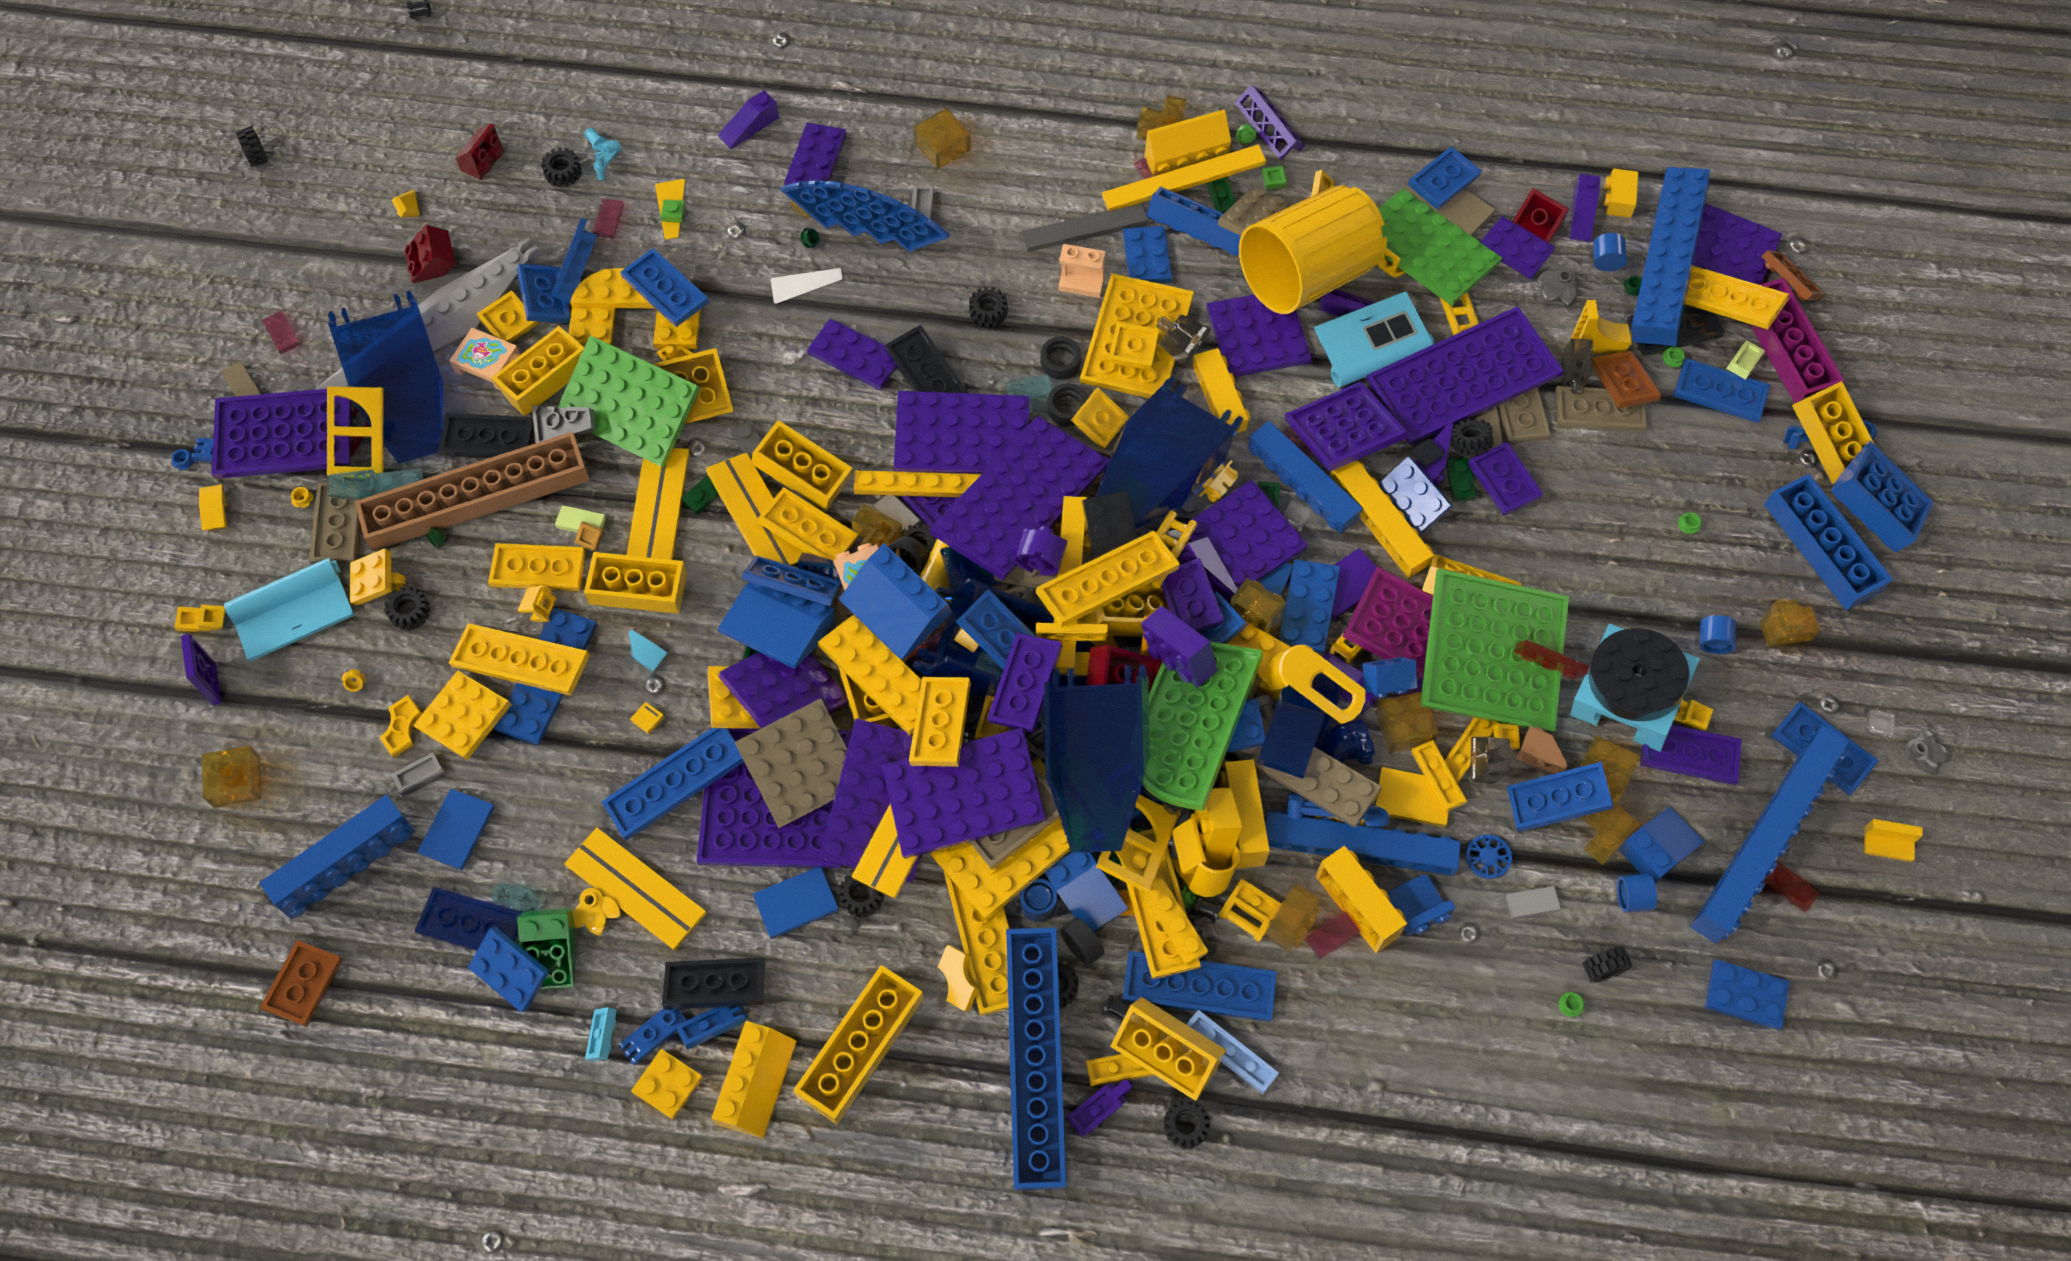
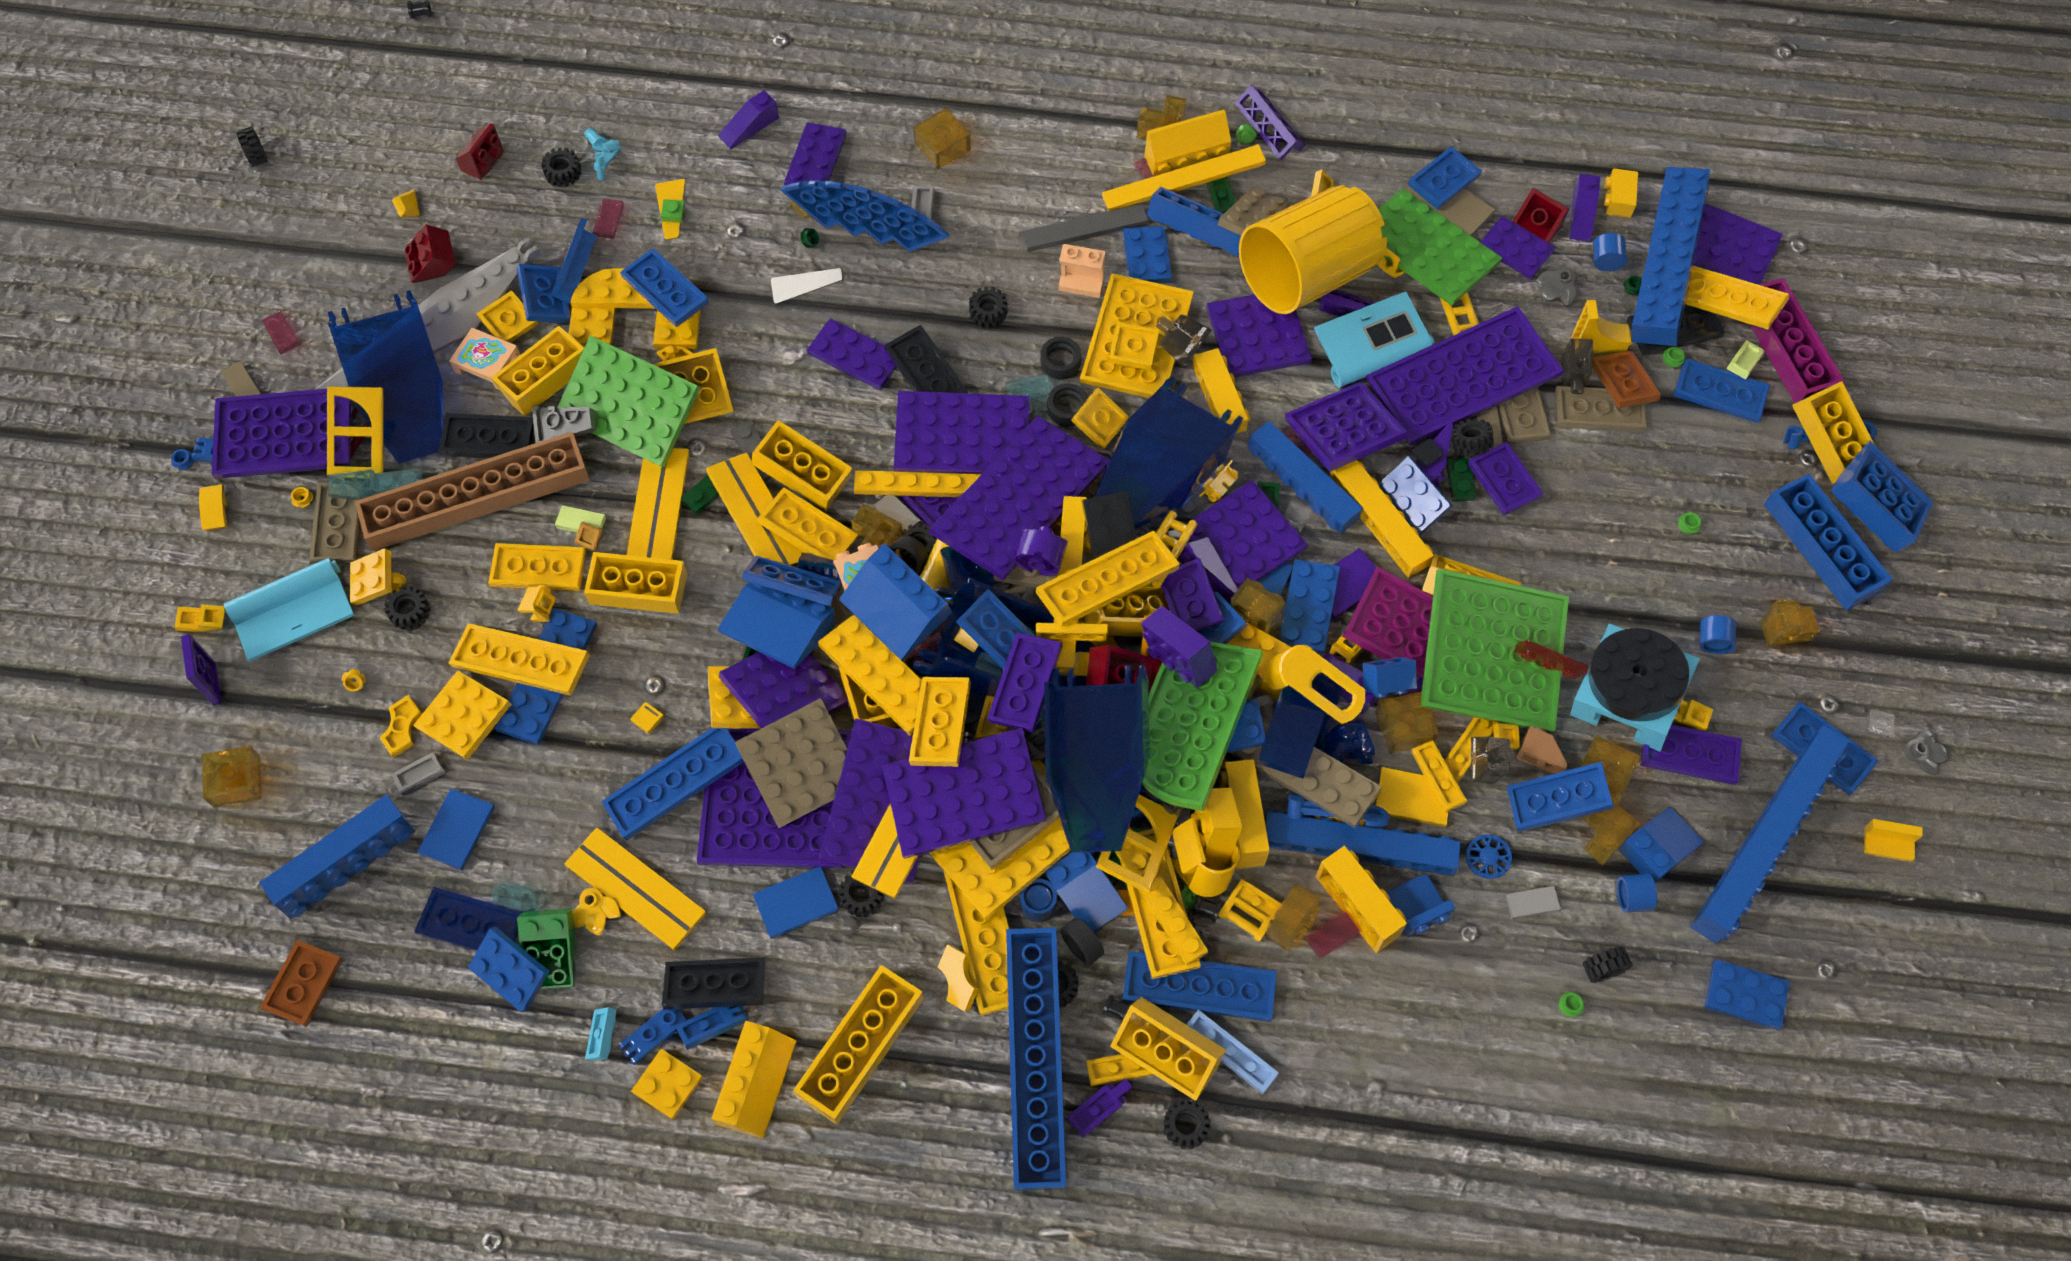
(436, 537): dark green plate -> none
(645, 651): medium azure slope -> none
(1273, 177): bright green plate -> none
(1792, 887): clear red plate -> none
(1793, 275): dark orange plate -> none

